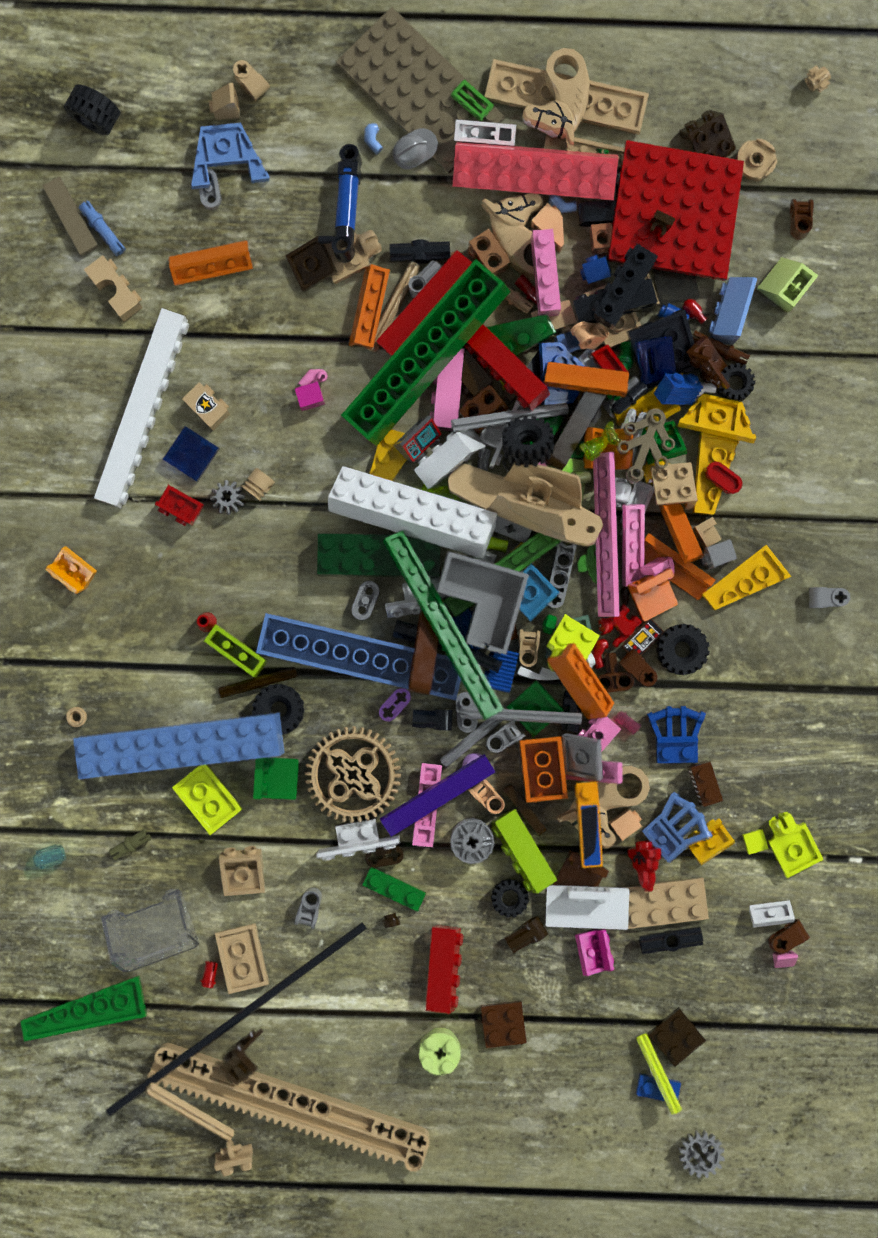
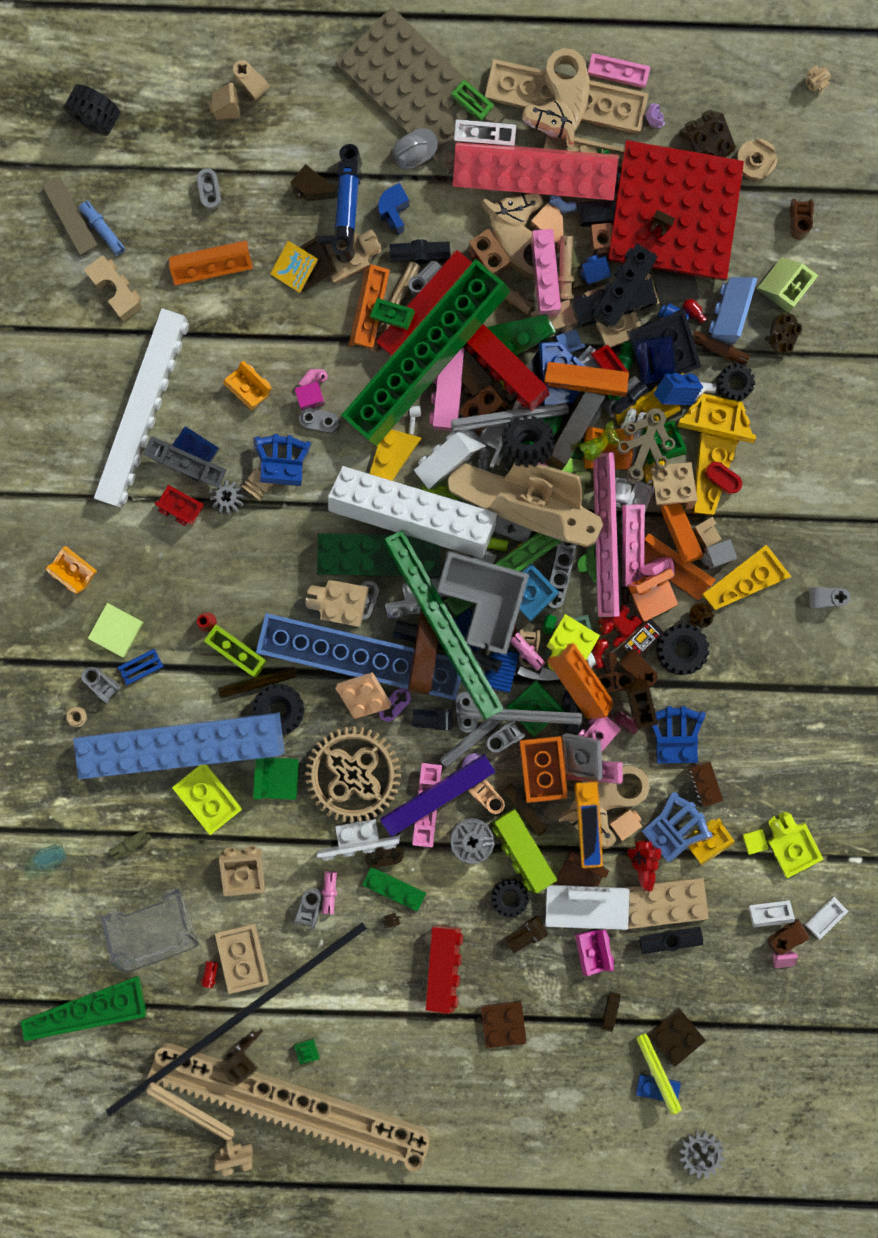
(101, 685): none -> light grey piece
(115, 630): none -> yellowish green tile
(125, 674): none -> blue tile
(184, 462): none -> dark grey slope
(206, 406): tan brick -> none
(225, 146): medium blue wing -> none
(248, 385): none -> light orange bracket
(281, 470): none -> blue plate
(294, 266): none -> yellow sticker
(307, 1051): none -> green tile
(312, 186): none -> dark brown slope
(318, 420): none -> light grey plate
(329, 892): none -> bright pink pin
(339, 602): none -> tan plate
(363, 695): none -> light nougat plate
(370, 138): light blue arm -> none
(390, 203): none -> blue brick
(392, 314): none -> green plate
(414, 412): none -> white hand
(418, 439): slope -> none
(439, 1063): yellowish green brick -> none
(527, 287): red pin -> none
(527, 652): none -> bright pink pin
(565, 278): none -> tan pin
(575, 272): none -> olive pin
(589, 334): light nougat piece -> none
(610, 1011): none -> dark brown beam
(618, 70): none -> bright pink plate
(641, 704): none -> dark brown brick
(654, 116): none -> lavender plate
(701, 615): none -> dark brown gear
(708, 362): reddish brown bracket -> none
(784, 333): none -> dark brown plate
(826, 917): none -> white tile

